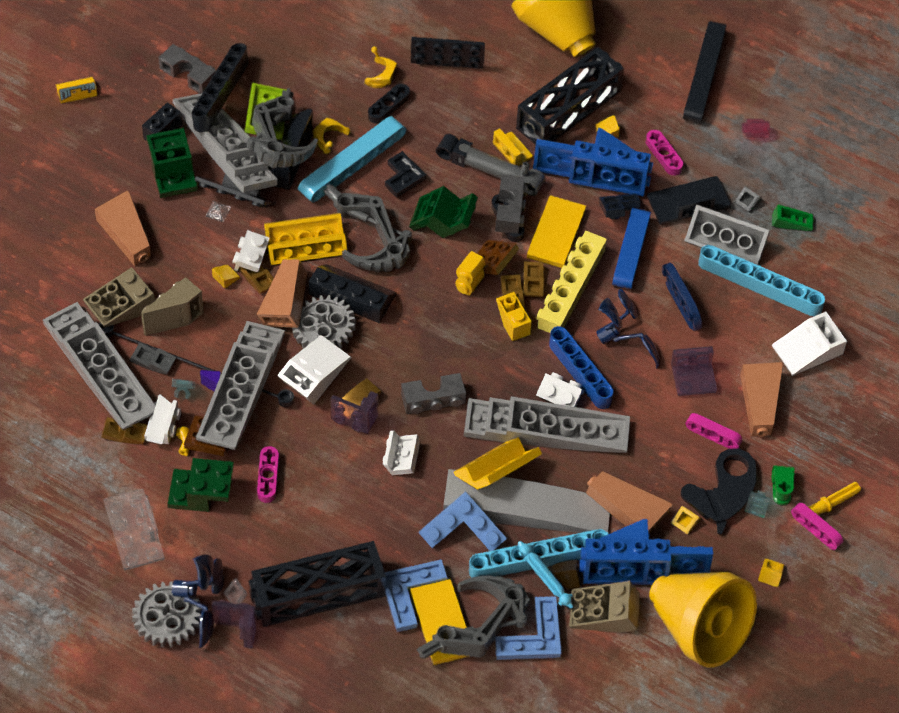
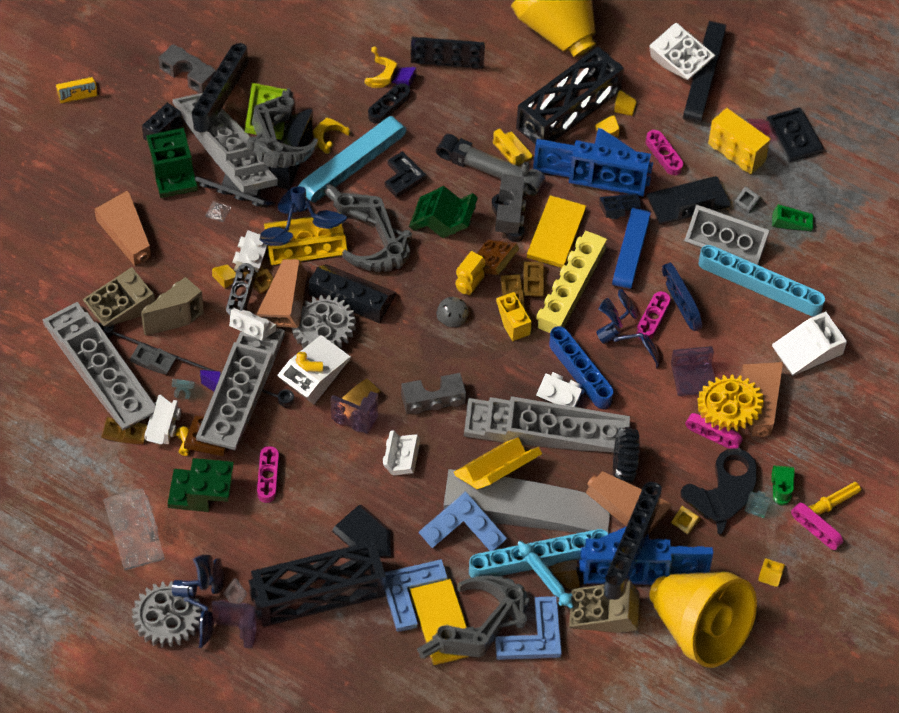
(239, 282): none -> black beam
(251, 324): none -> white bracket
(296, 201): none -> dark blue plant
(306, 364): none -> yellow arm
(362, 527): none -> black tile
(405, 76): none -> dark purple slope
(455, 307): none -> dark grey helmet
(624, 104): none -> yellow slope
(626, 454): none -> black gear
(632, 541): none -> black beam
(652, 308): none -> dark pink beam
(680, 52): none -> white slope
(730, 402): none -> yellow gear
(738, 141): none -> yellow brick
(794, 134): none -> black tile

